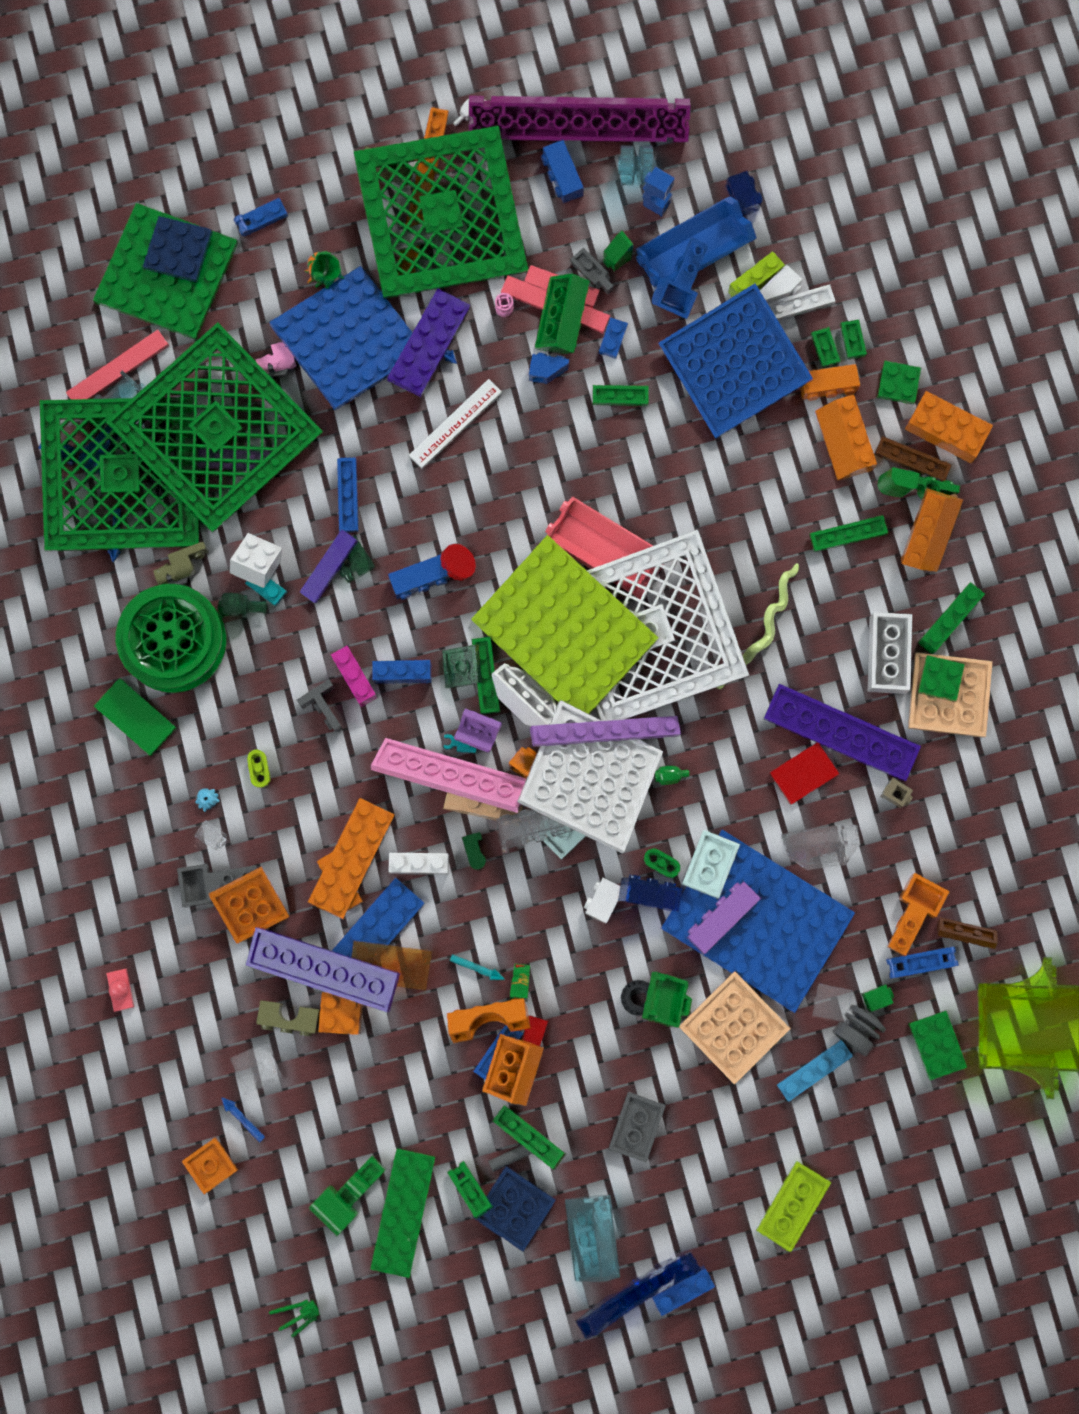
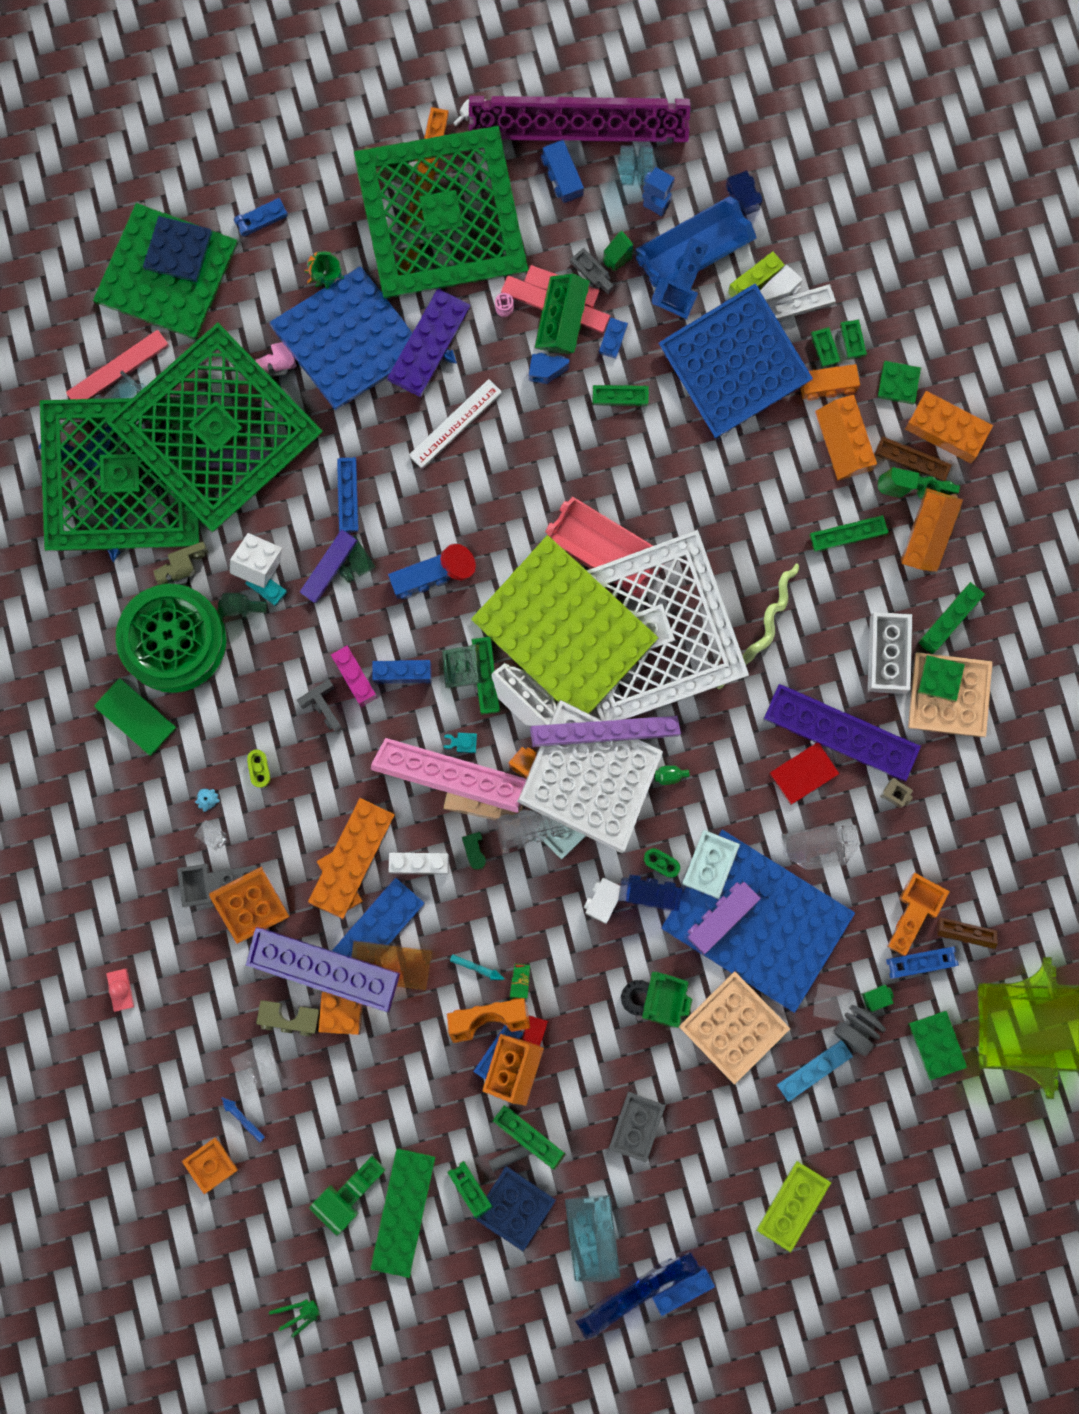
(477, 730): medium lavender bracket -> none

